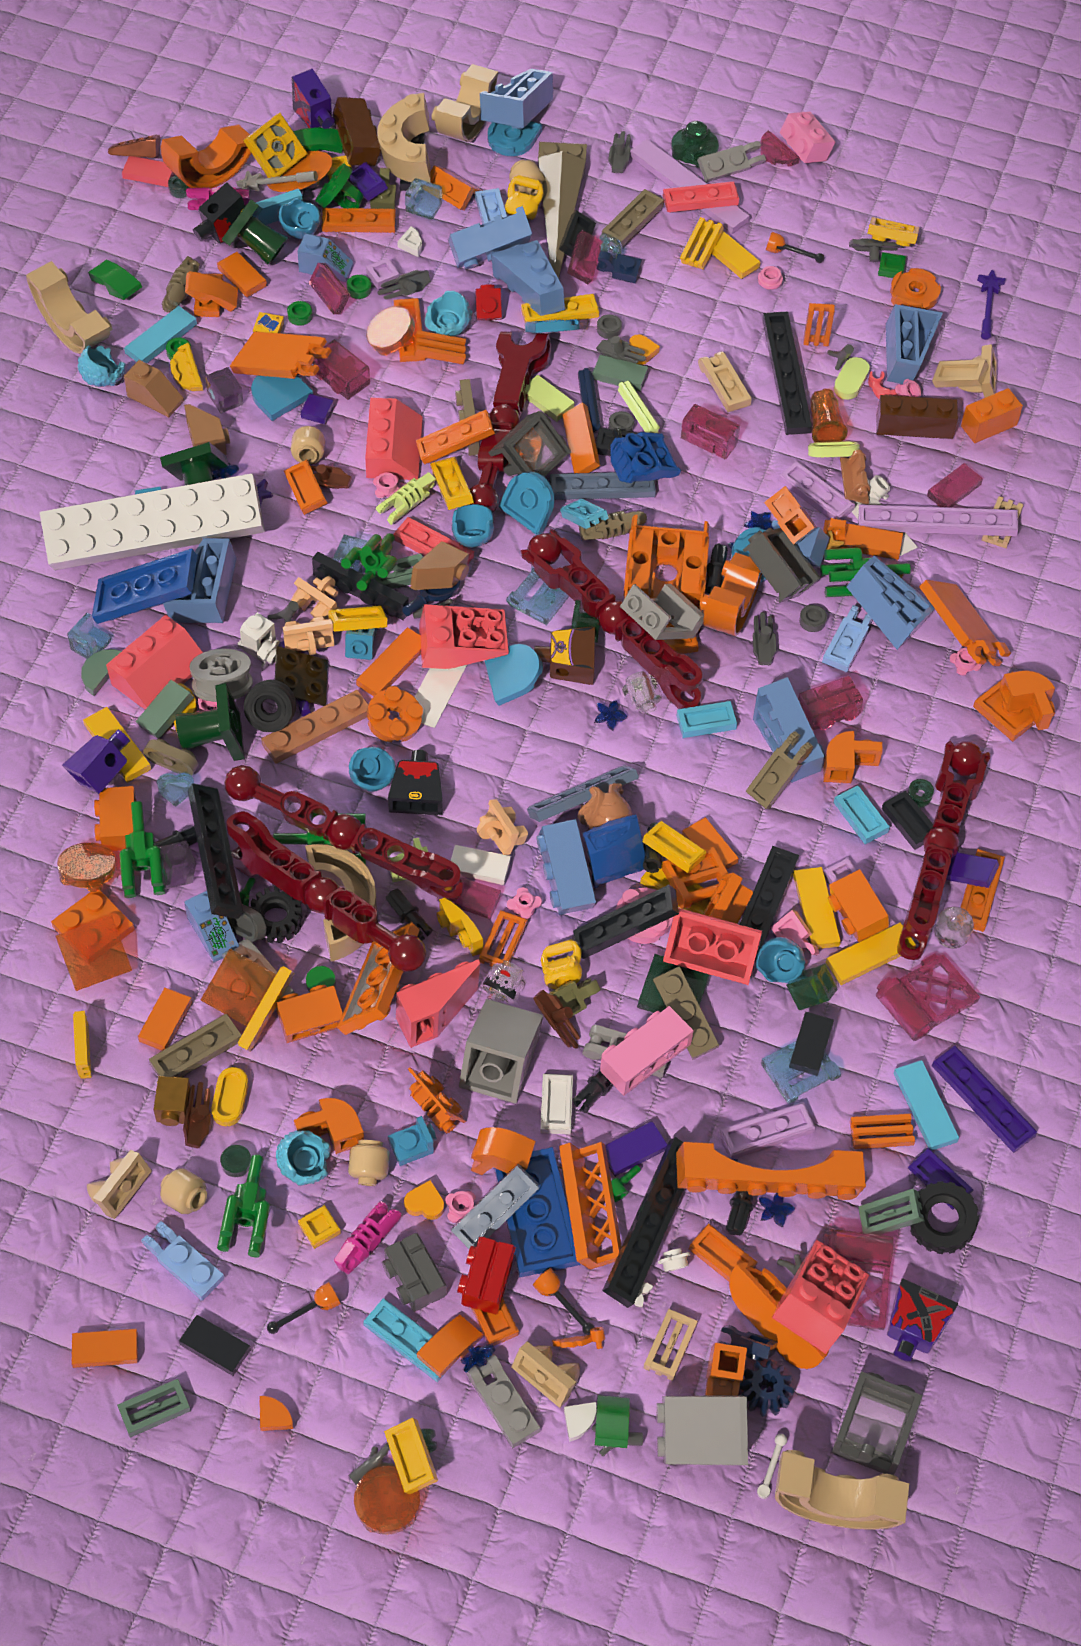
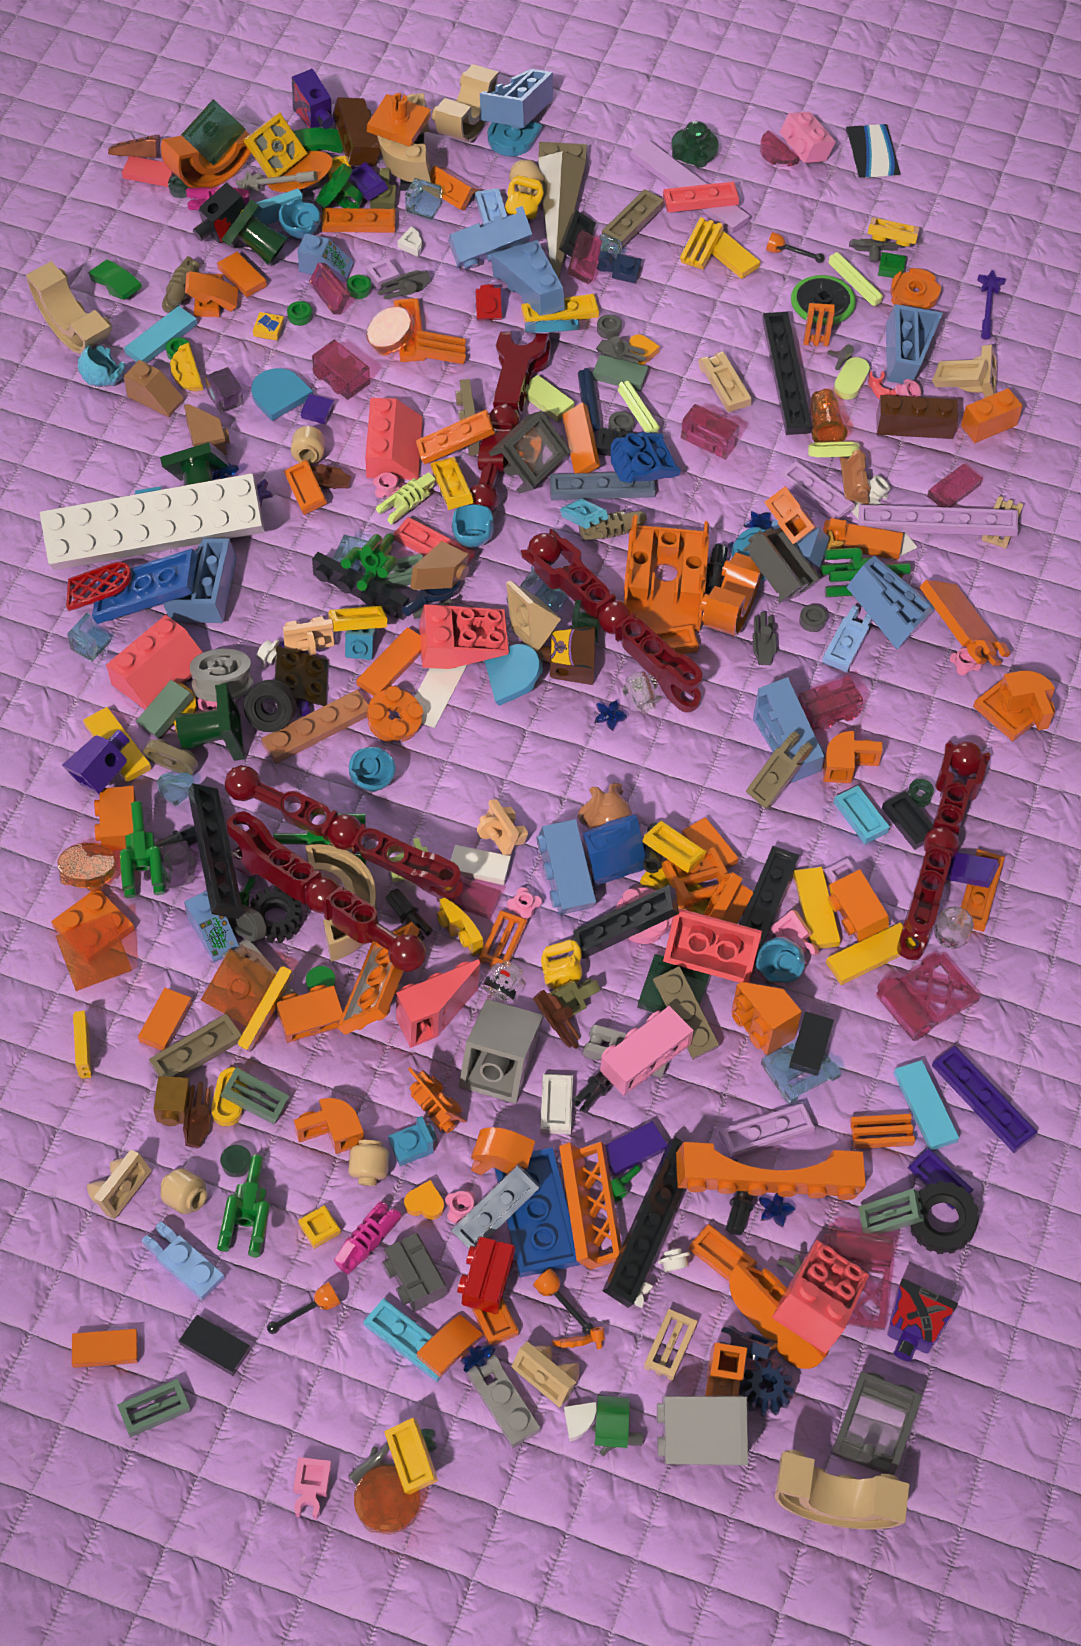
(71, 605): none -> red window
(94, 670): sand green tile -> none
(213, 132): none -> clear green plate
(249, 1105): none -> sand green tile
(253, 631): white brick -> none
(274, 1415): orange tile -> none
(280, 355): orange tile -> none
(286, 613): dark grey bar -> none
(303, 1157): medium azure hair -> none
(307, 593): light nougat hips -> none
(311, 1481): none -> bright pink plate
(398, 119): none -> orange tile
(416, 786): black torso -> none
(448, 314): medium azure hair -> none
(529, 501): dark azure tile -> none
(530, 616): none -> tan slope
(580, 793): sand blue tile -> none
(619, 153): dark grey piece -> none
(656, 613): light grey panel -> none
(706, 719): medium azure tile -> none
(729, 161): light grey hinge -> none
(763, 1490): white hinge -> none
(766, 1015): none -> orange slope
(770, 277): bright pink plate -> none
(812, 987): clear green panel -> none
(823, 290): none -> black wheel
(855, 279): none -> yellowish green axle
(873, 150): none -> sticker

